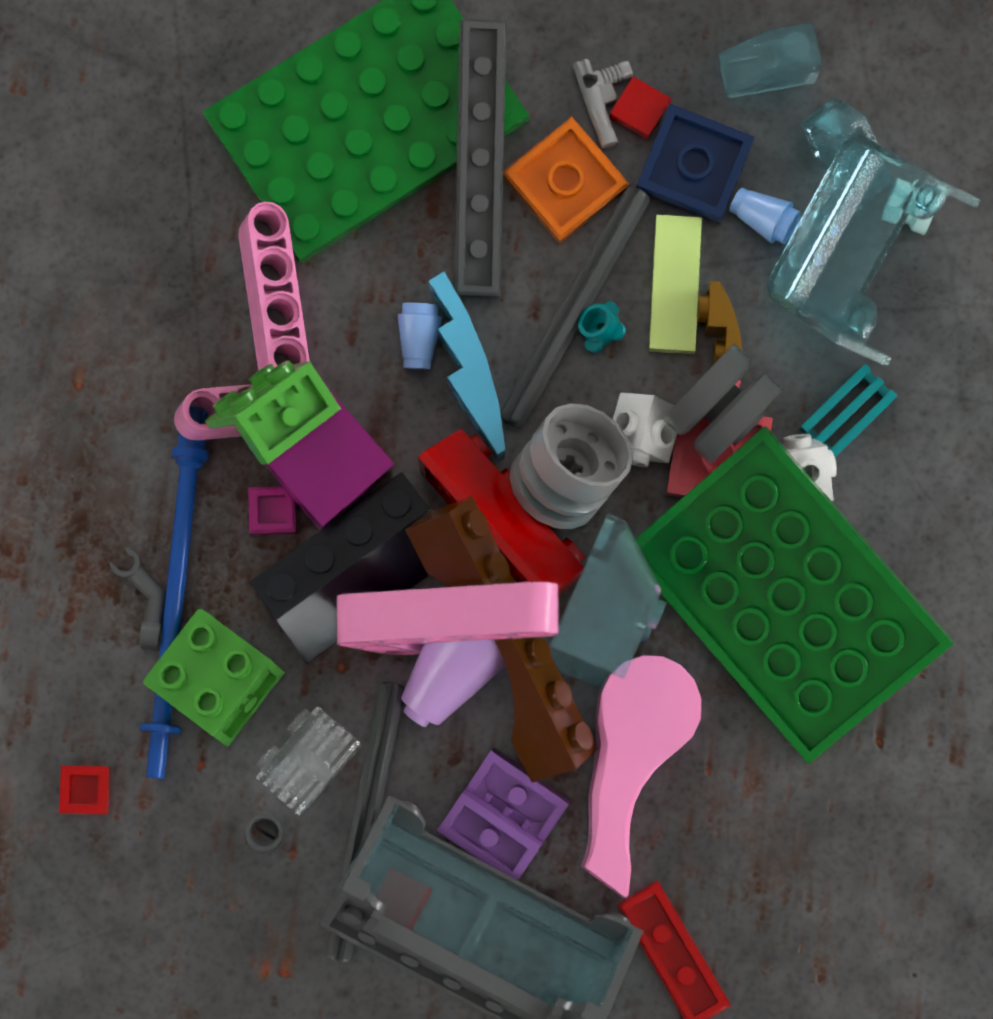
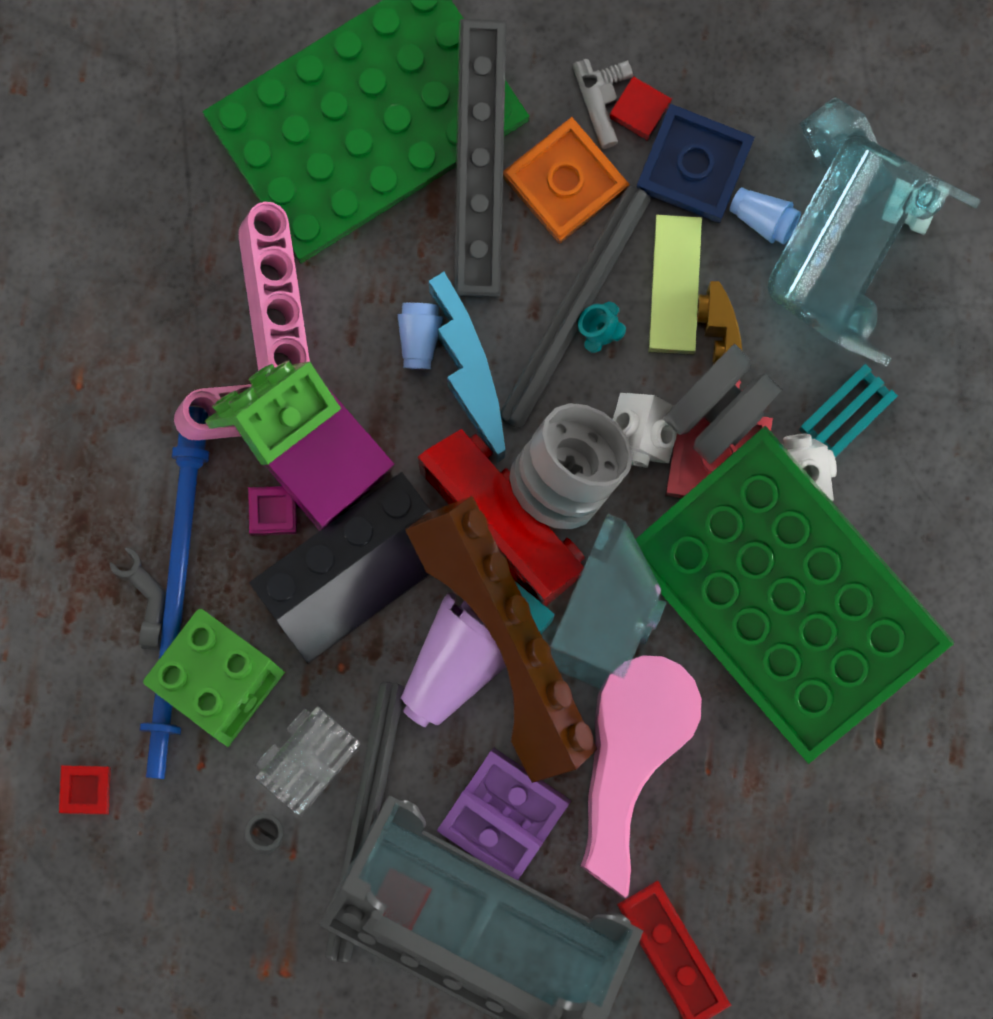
(408, 618): bright pink beam -> none
(771, 61): clear light blue slope -> none

